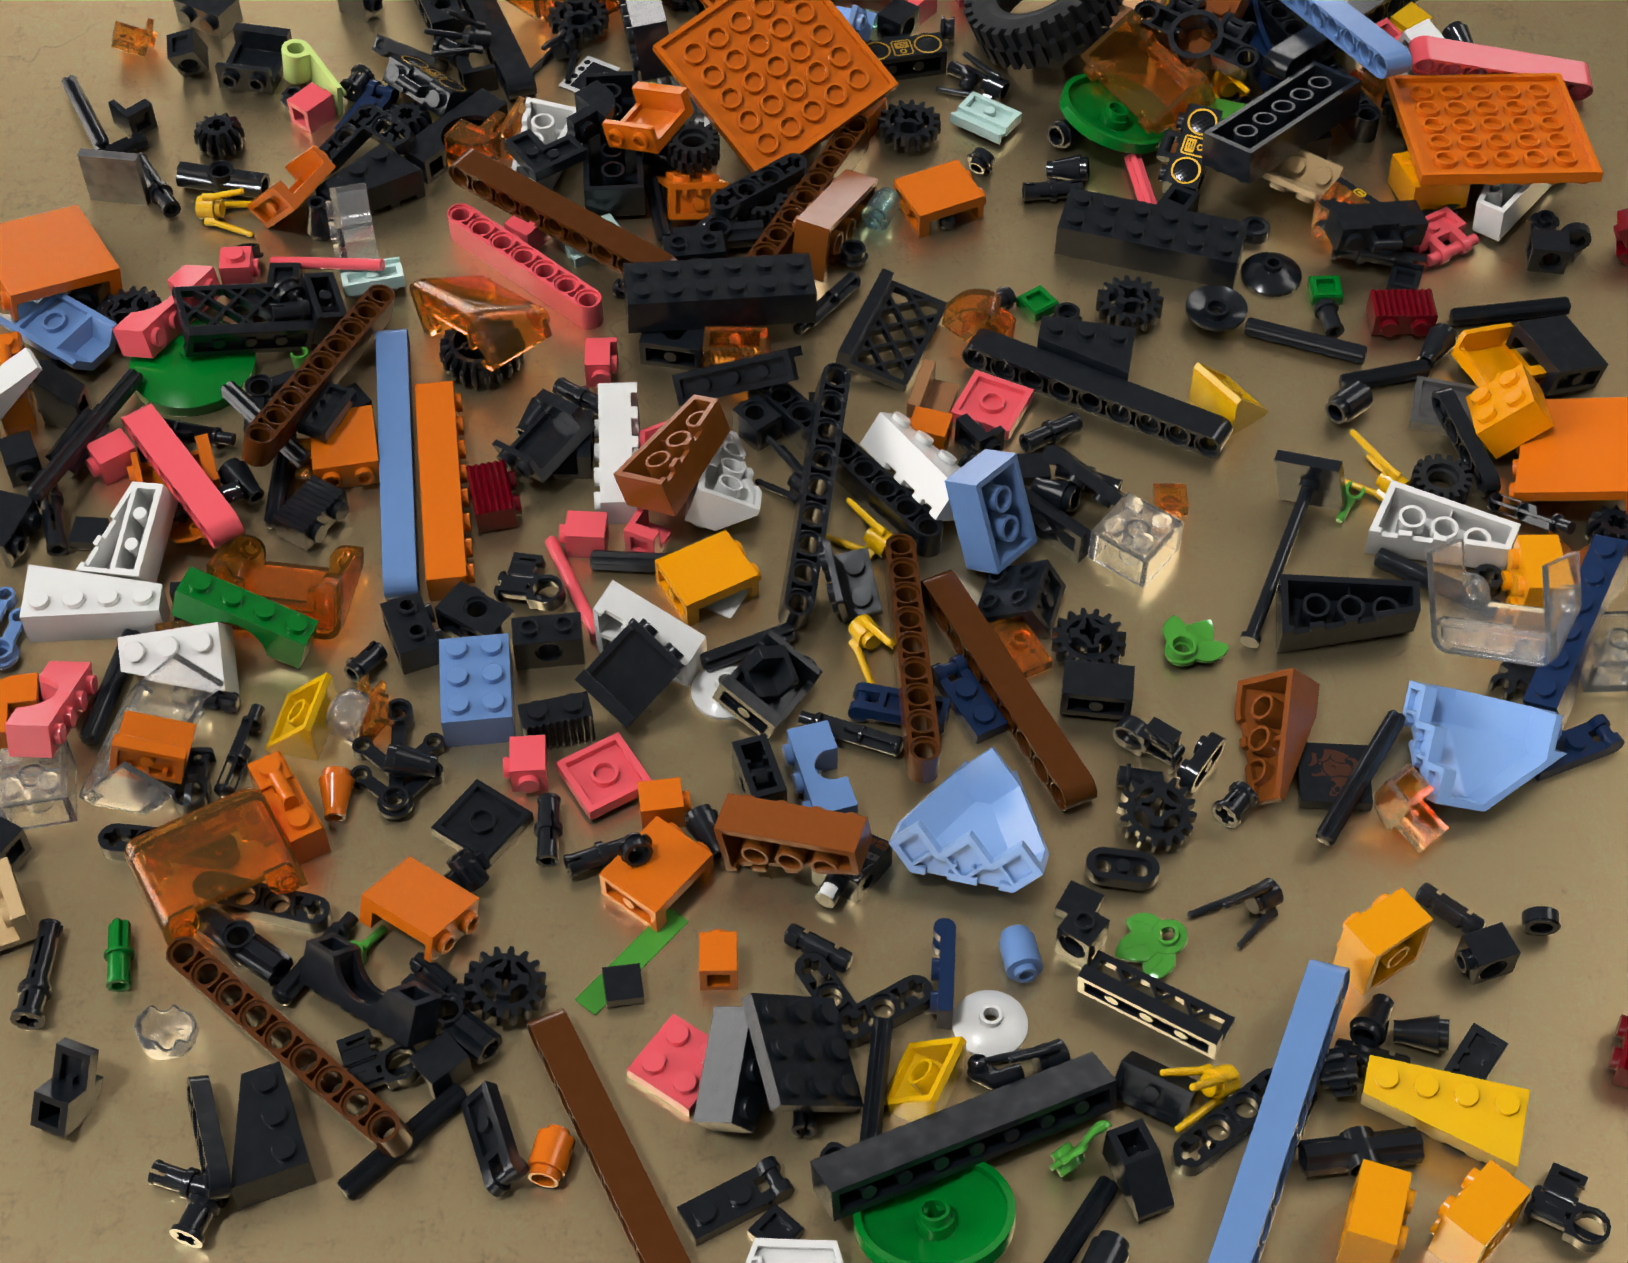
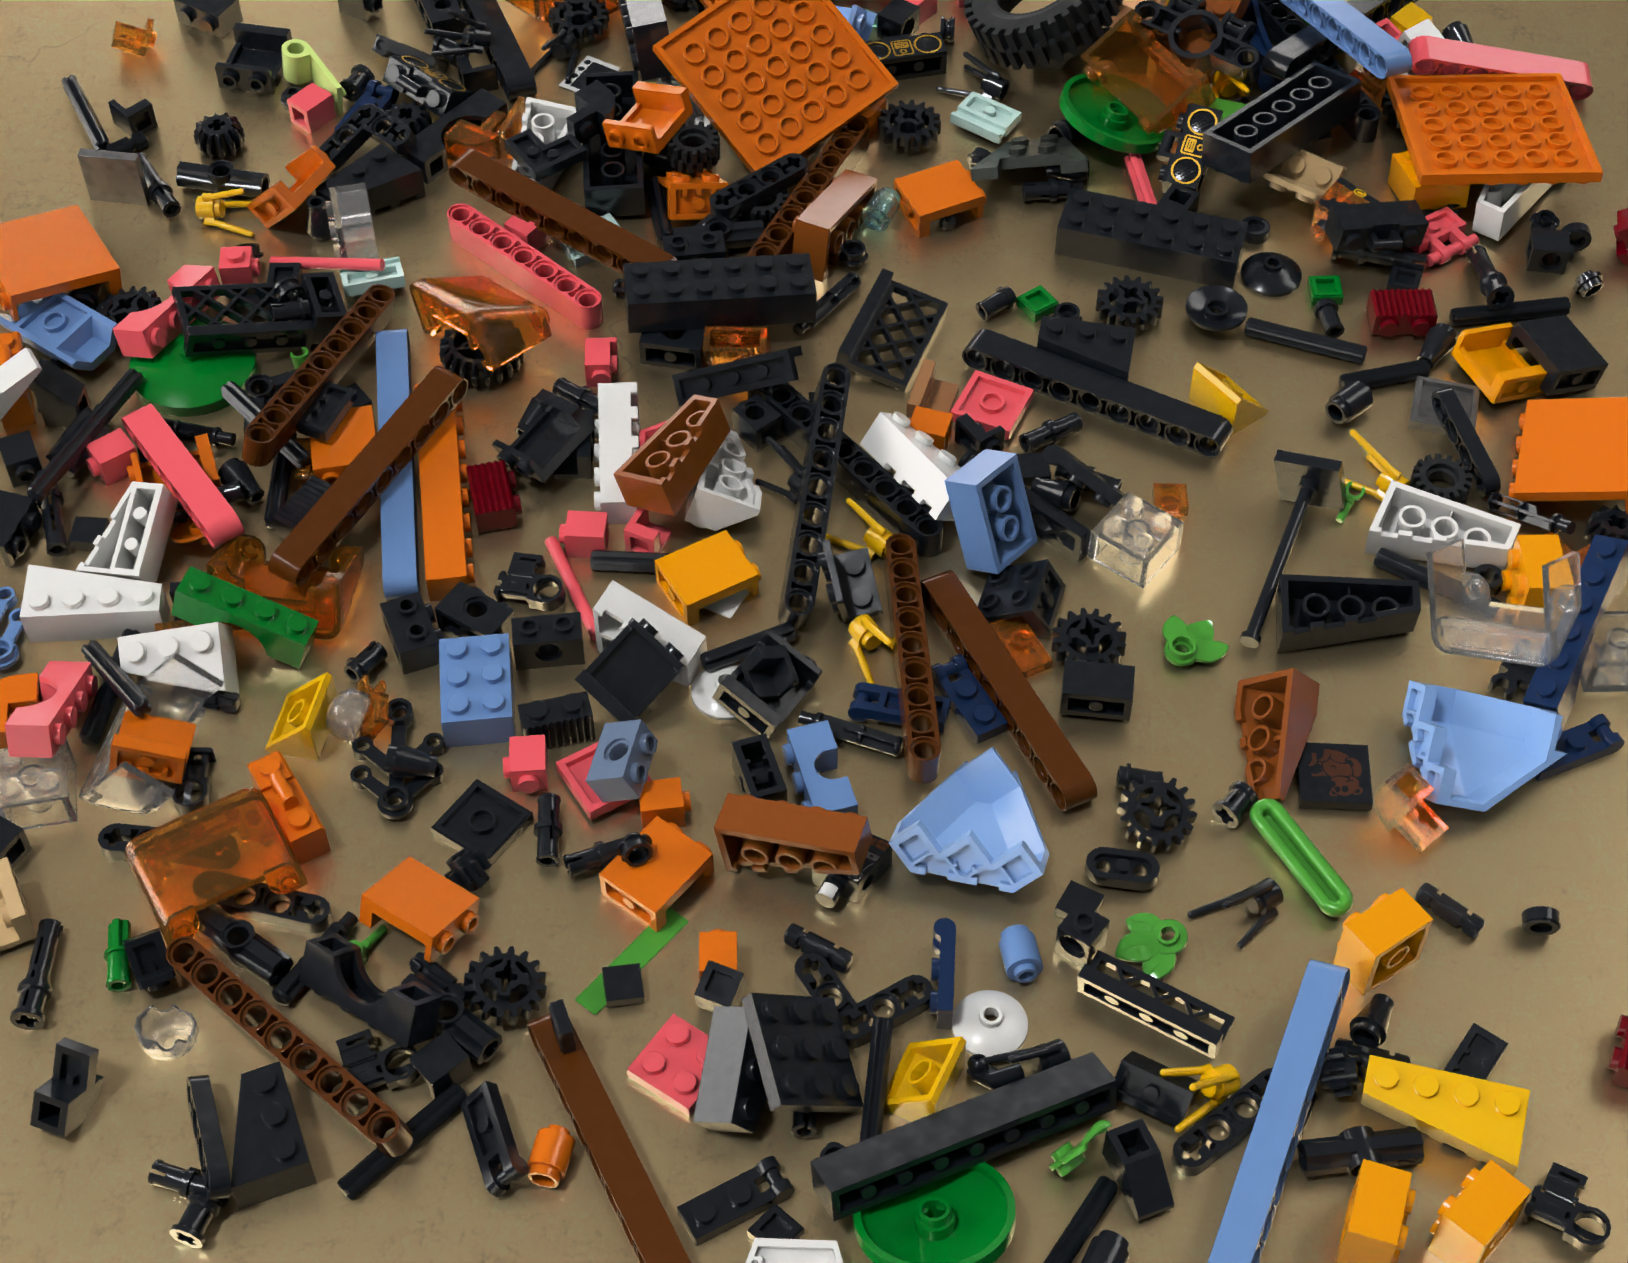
(116, 678): none -> black axle
(148, 960): none -> black bracket
(187, 52): black brick -> none
(239, 751): black piece -> none
(336, 789): orange cone -> none
(367, 477): none -> reddish brown beam
(562, 1026): none -> black tile
(622, 760): none -> sand blue brick
(701, 826): black cone -> none
(720, 987): none -> black panel
(963, 72): black arm -> none
(977, 310): clear orange brick -> none
(1027, 153): none -> pearl dark grey wing
(1152, 738): black piece -> none
(1205, 756): black plate -> none
(1301, 857): none -> bright green piece
(1360, 778): black axle -> none
(1423, 1033): black cone -> none
(1487, 953): black brick -> none
(1492, 283): none -> black pin
(1509, 411): light orange brick -> none
(1588, 283): none -> black plate

